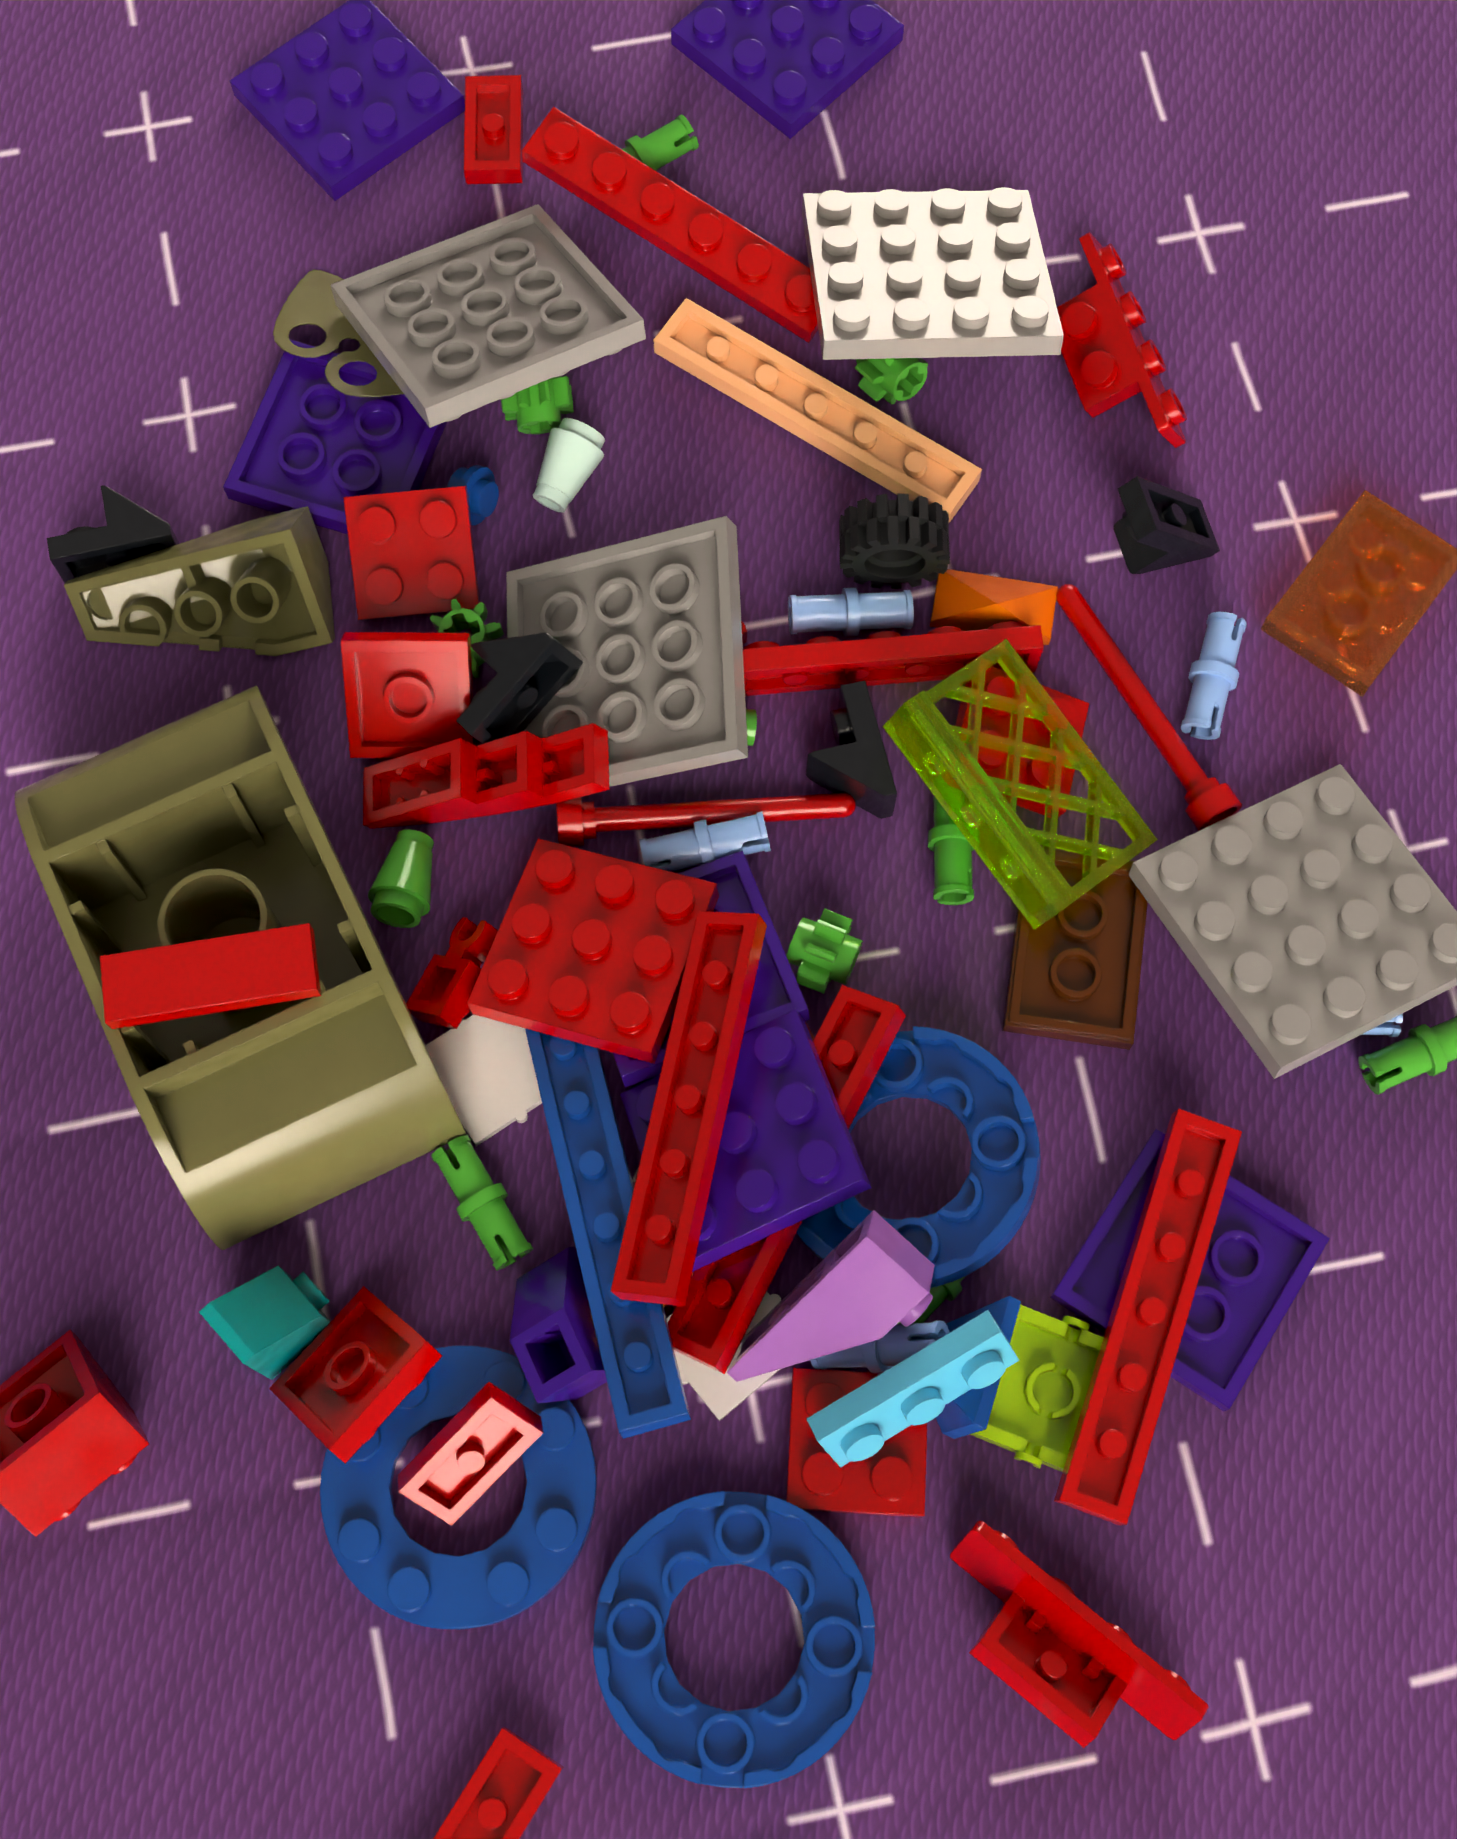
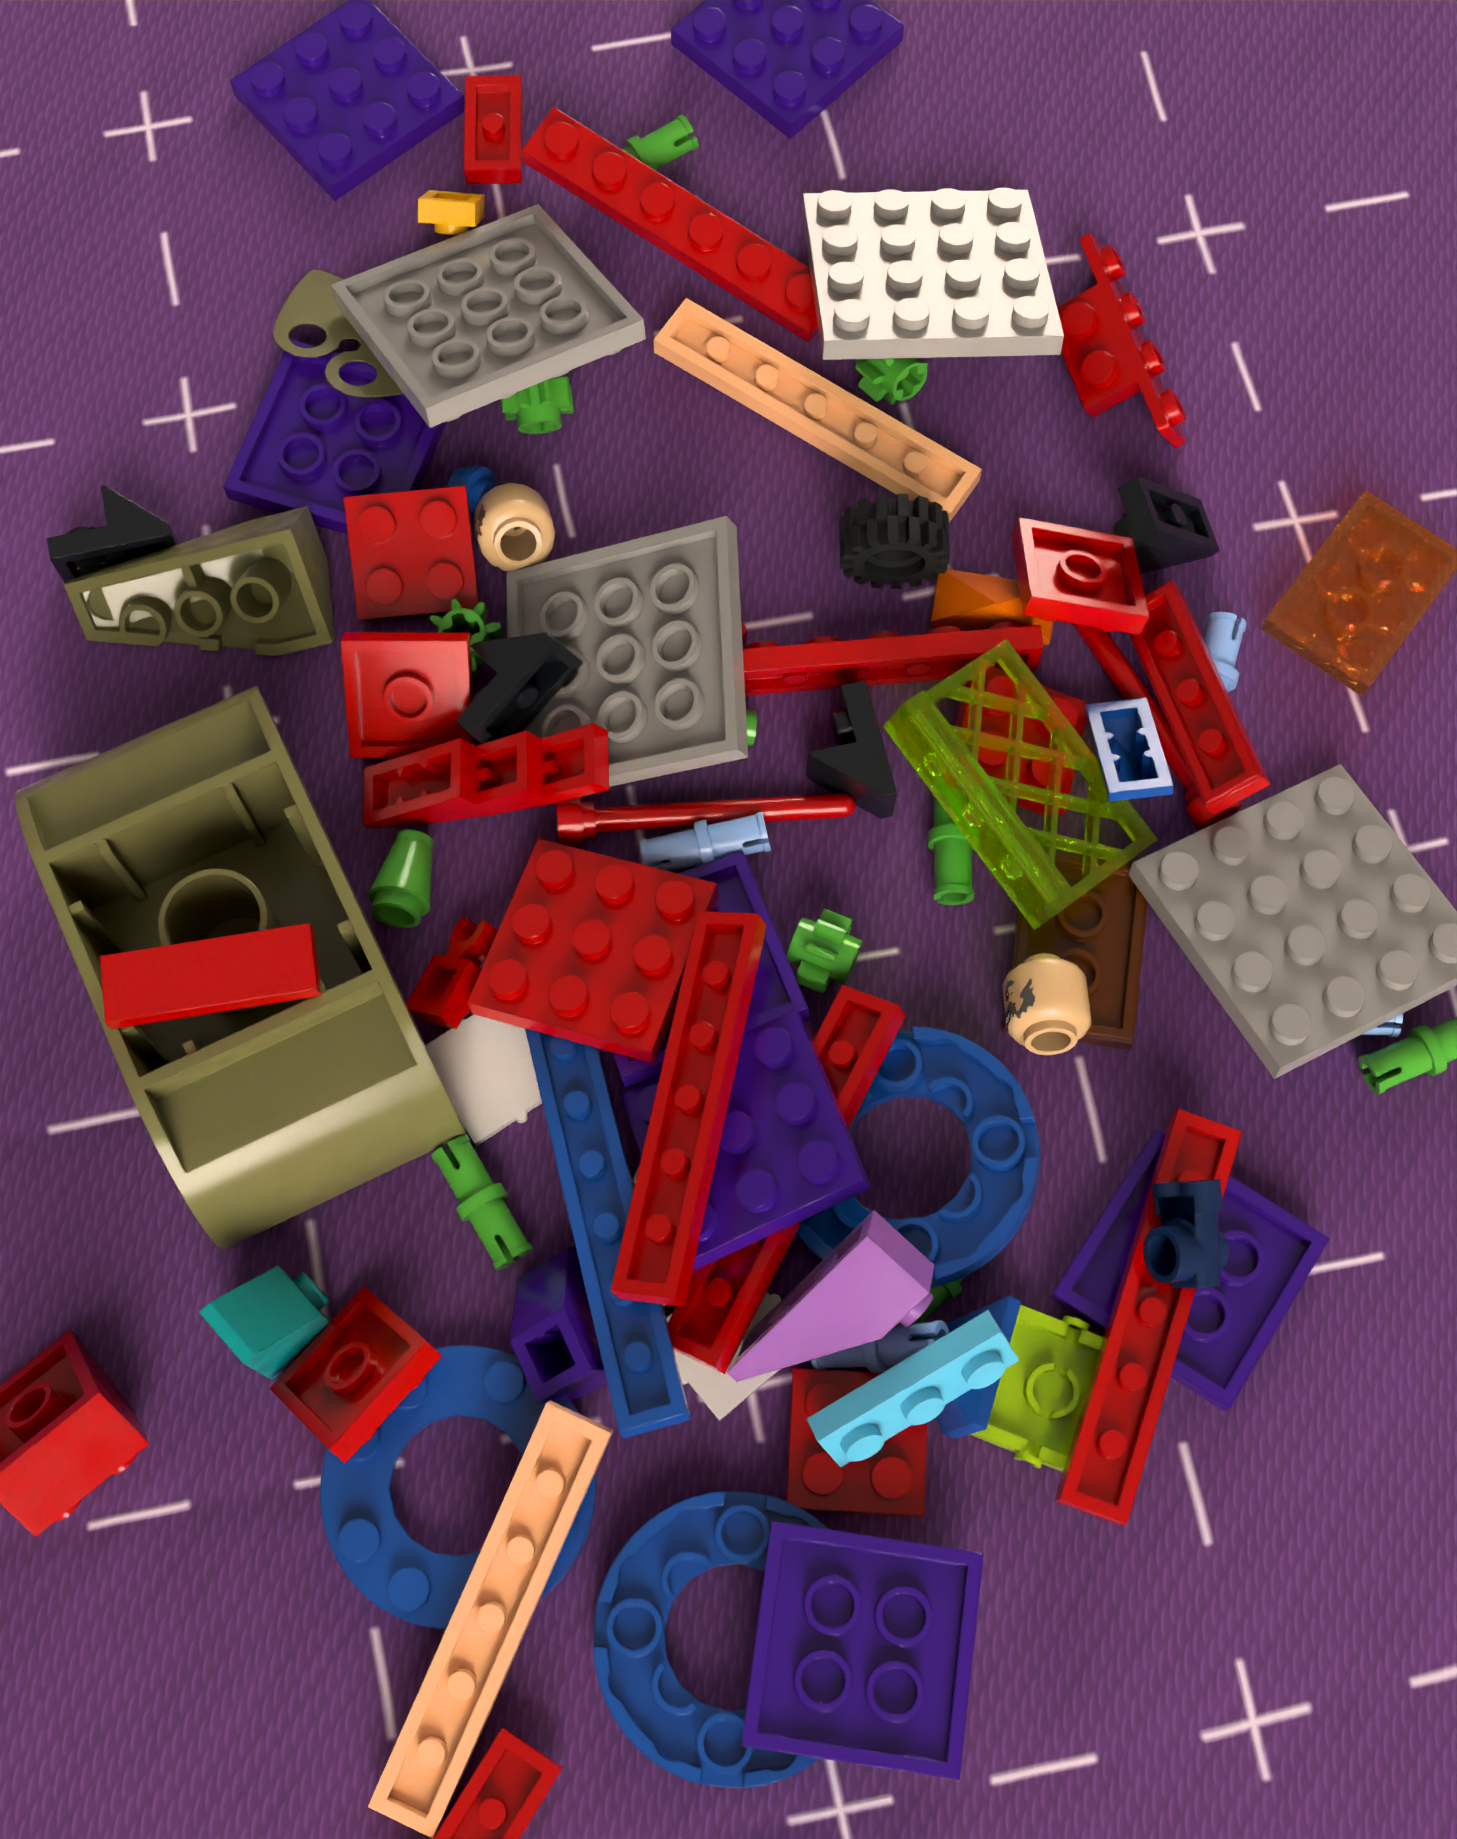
(451, 211): none -> yellow plate
(470, 1454): plate -> none
(490, 1619): none -> light nougat plate
(513, 527): none -> tan head
(568, 462): light aqua cone -> none
(850, 612): light blue pin -> none
(863, 1650): none -> dark purple plate
(1046, 1004): none -> tan head
(1064, 1652): red bracket -> none
(1079, 576): none -> red plate
(1128, 749): none -> blue slope
(1188, 1244): none -> dark blue plate
(1197, 702): none -> red tile

